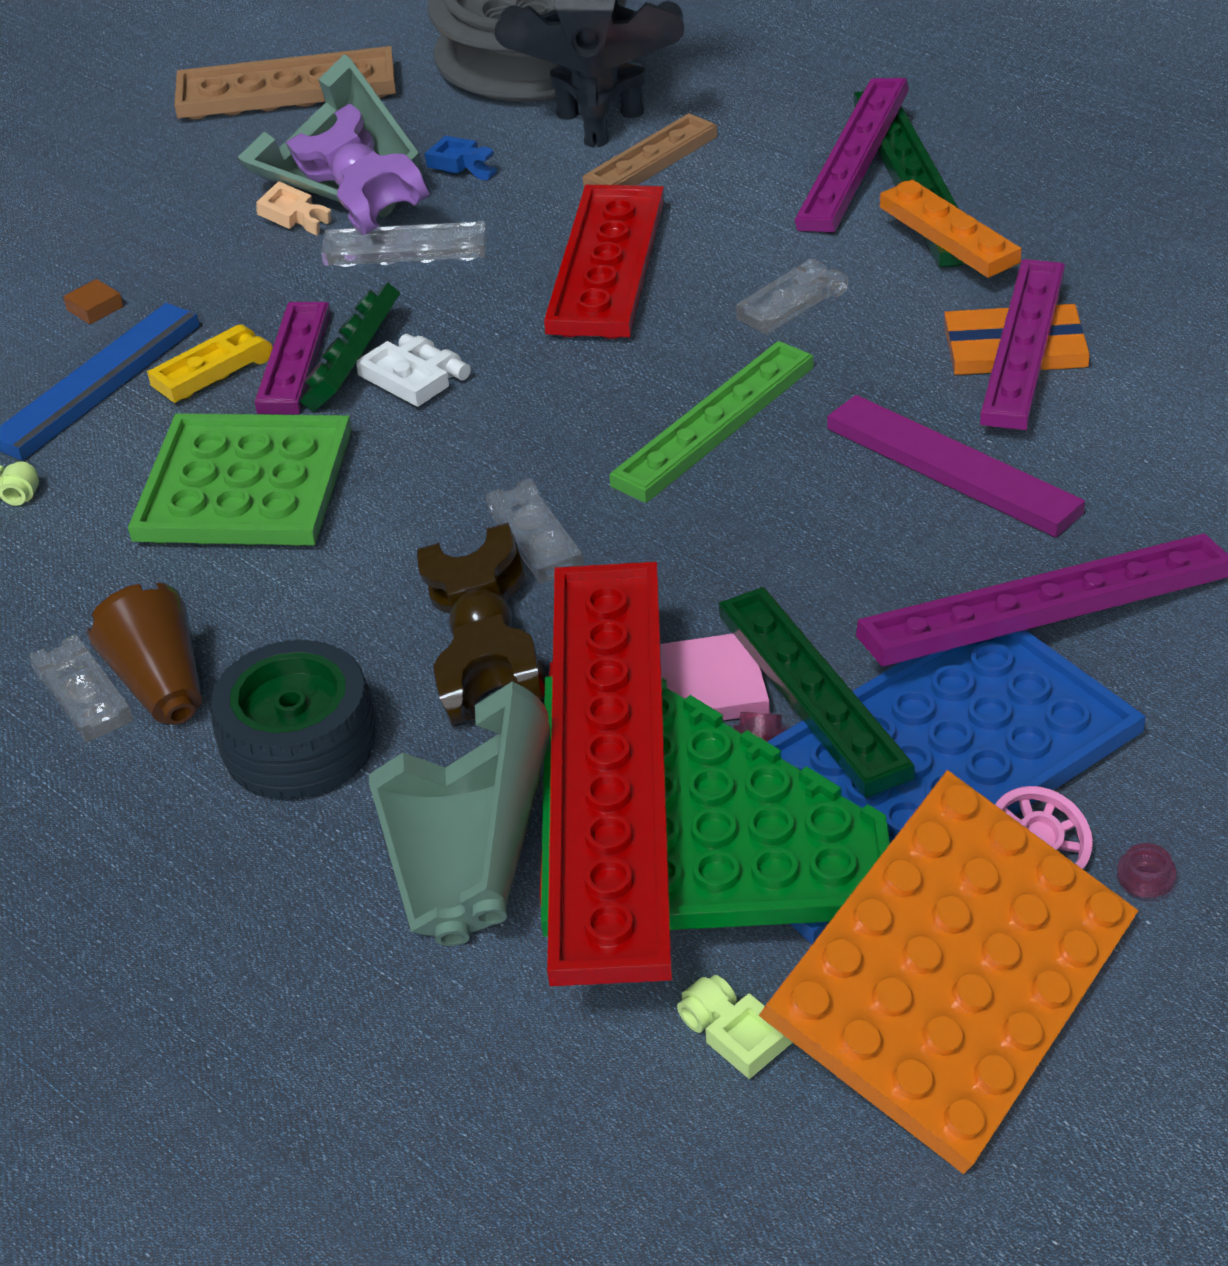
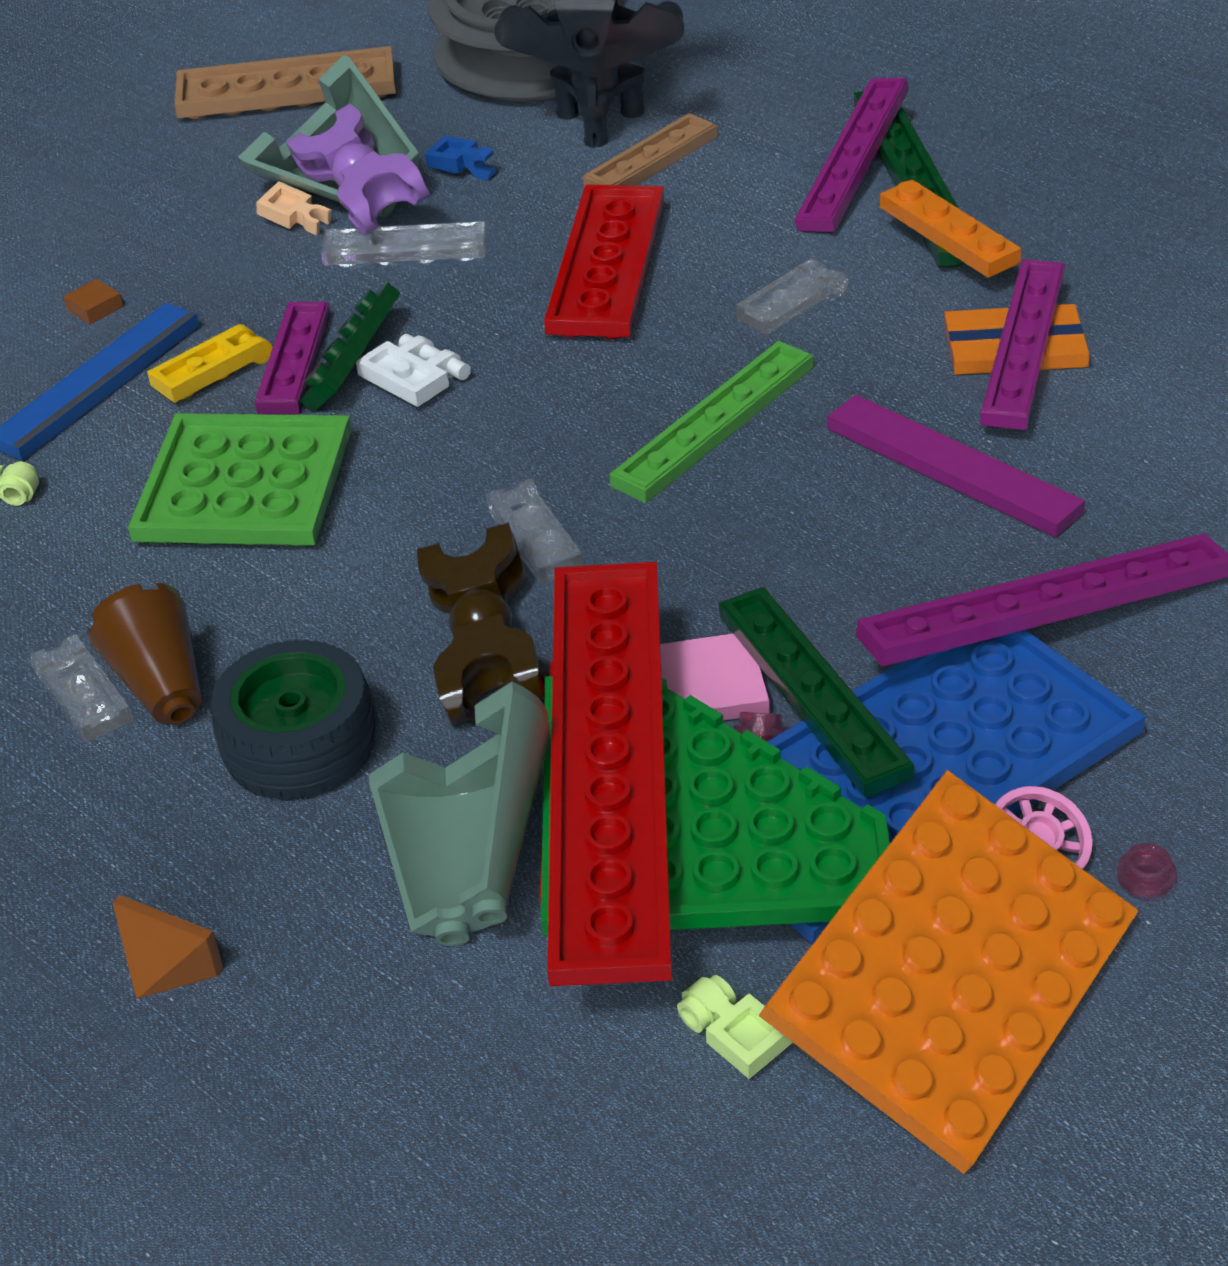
(164, 949): none -> dark orange slope

